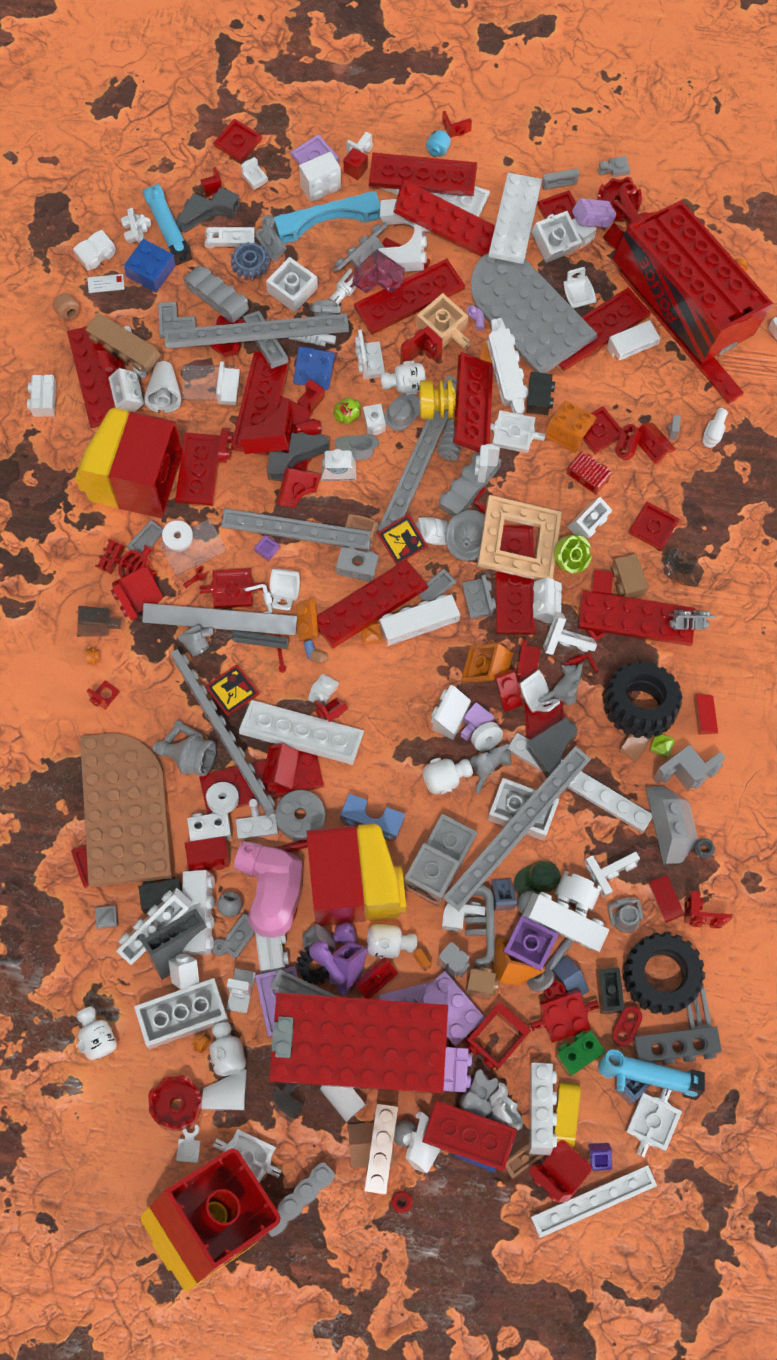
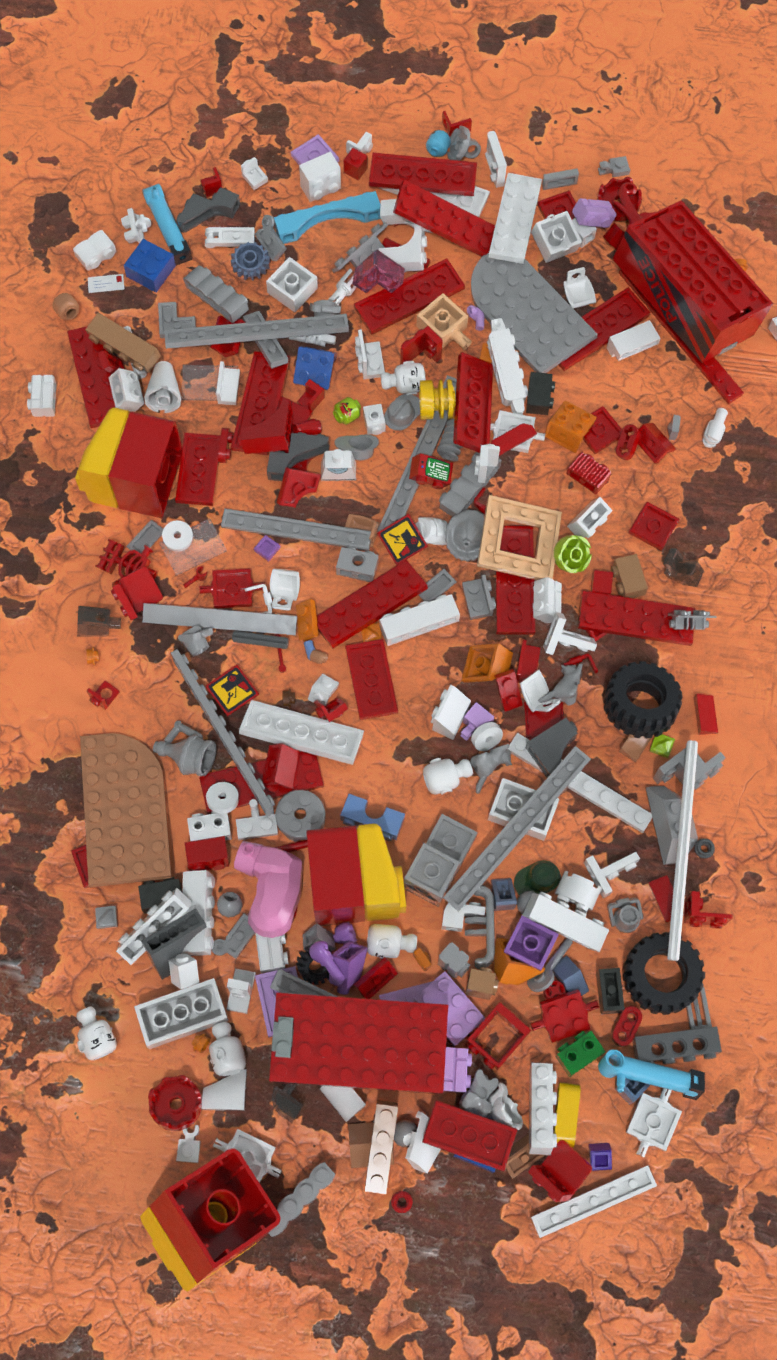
(237, 140): red tile -> none
(288, 697): none -> reddish brown plate
(371, 679): none -> red plate
(431, 471): none -> brick
(460, 143): none -> light grey tile
(495, 160): none -> white container
(514, 437): none -> red piece
(682, 851): none -> white axle

